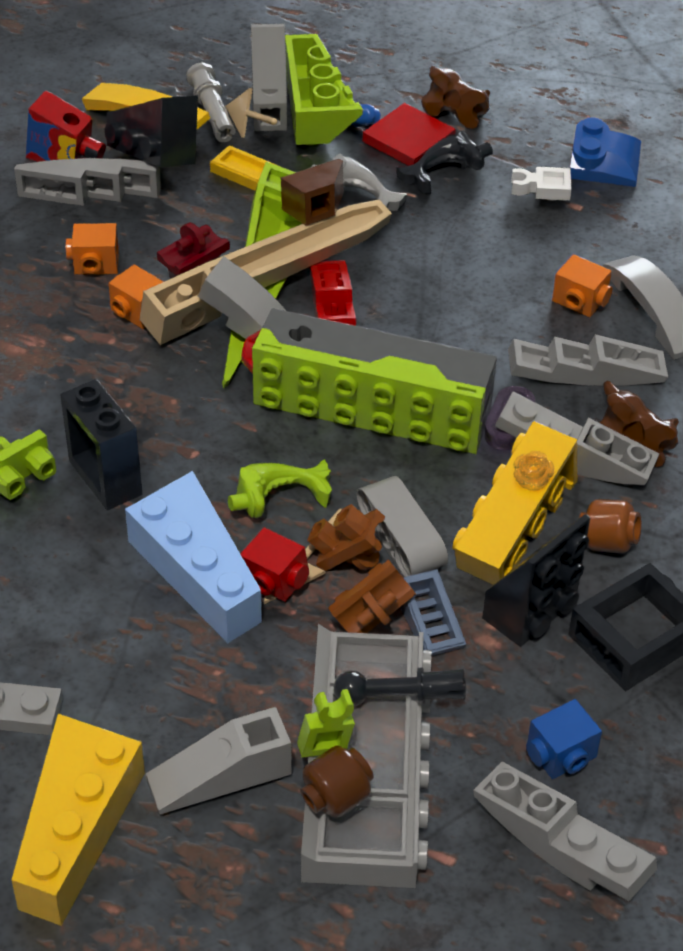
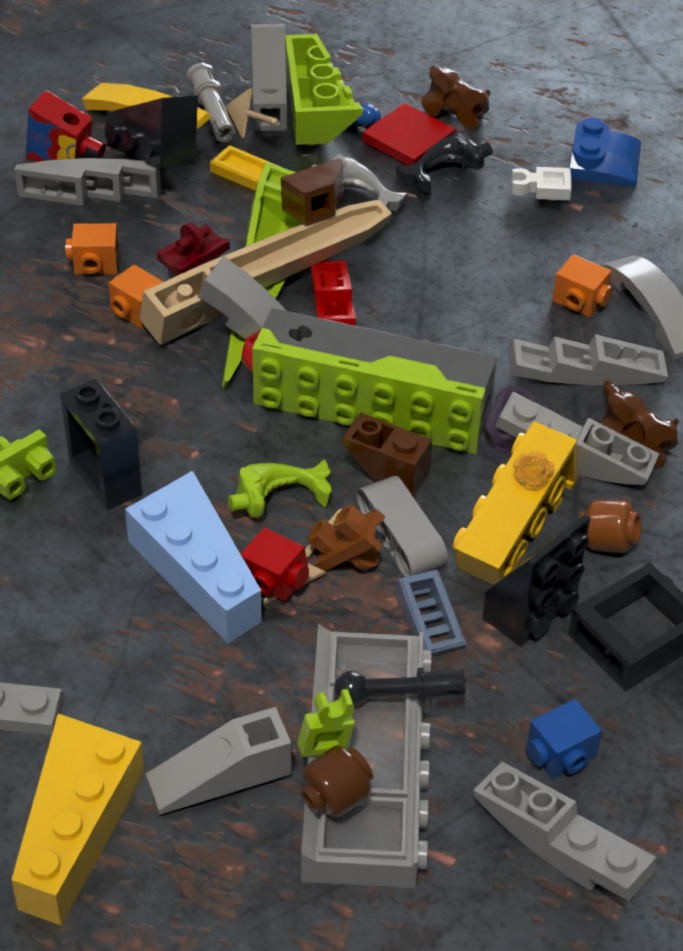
(372, 599): dark orange hips -> none
(389, 451): none -> reddish brown slope

